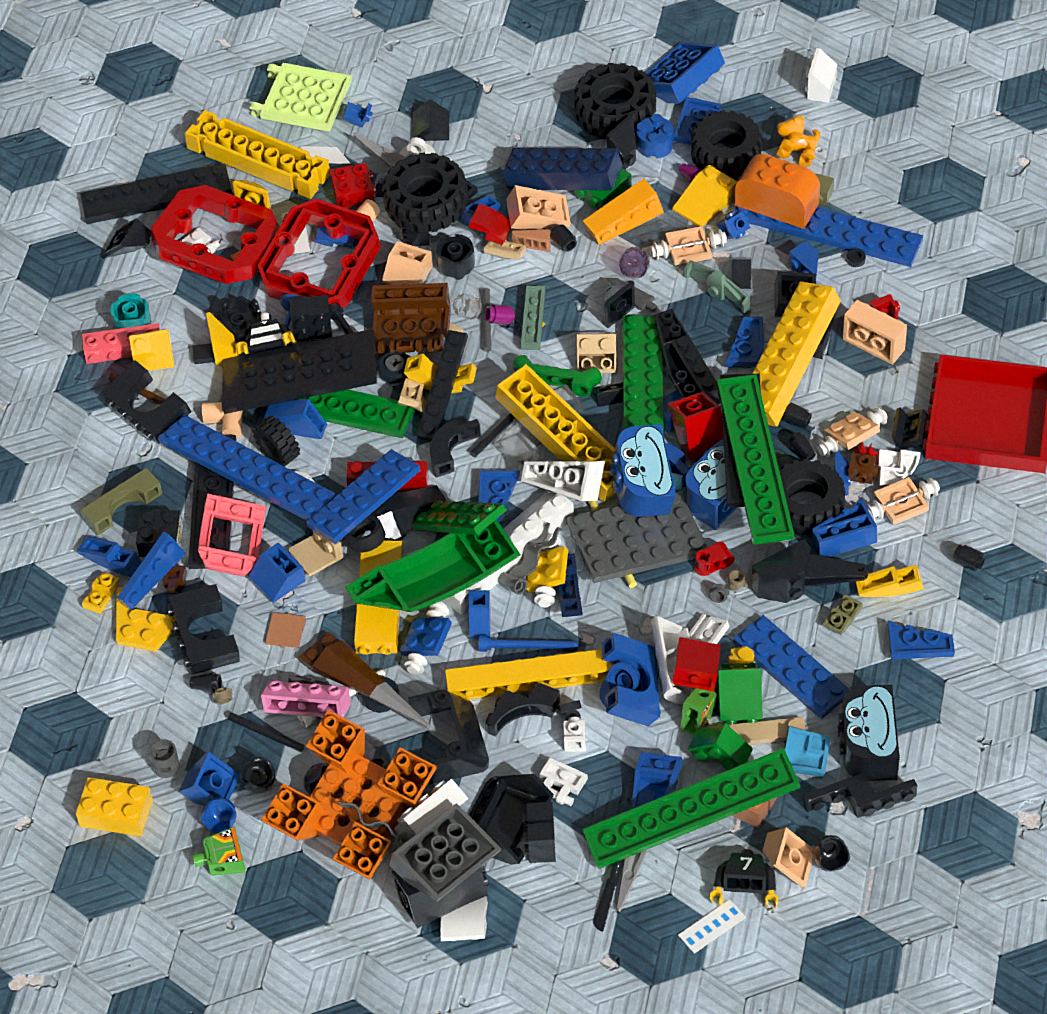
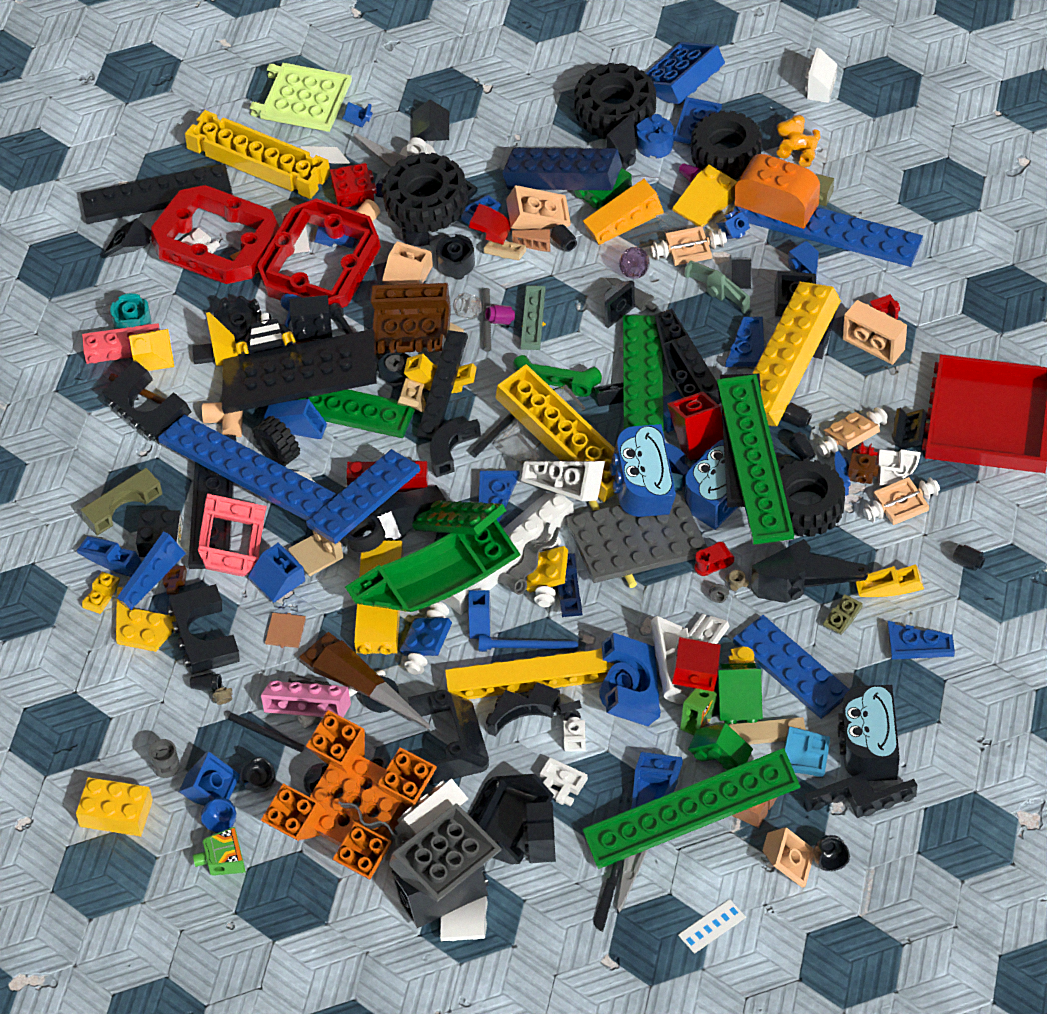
(252, 192): yellow slope -> none
(596, 350): tan slope -> none
(745, 874): black torso -> none
(845, 532): blue wedge -> none
(855, 258): black tile -> none

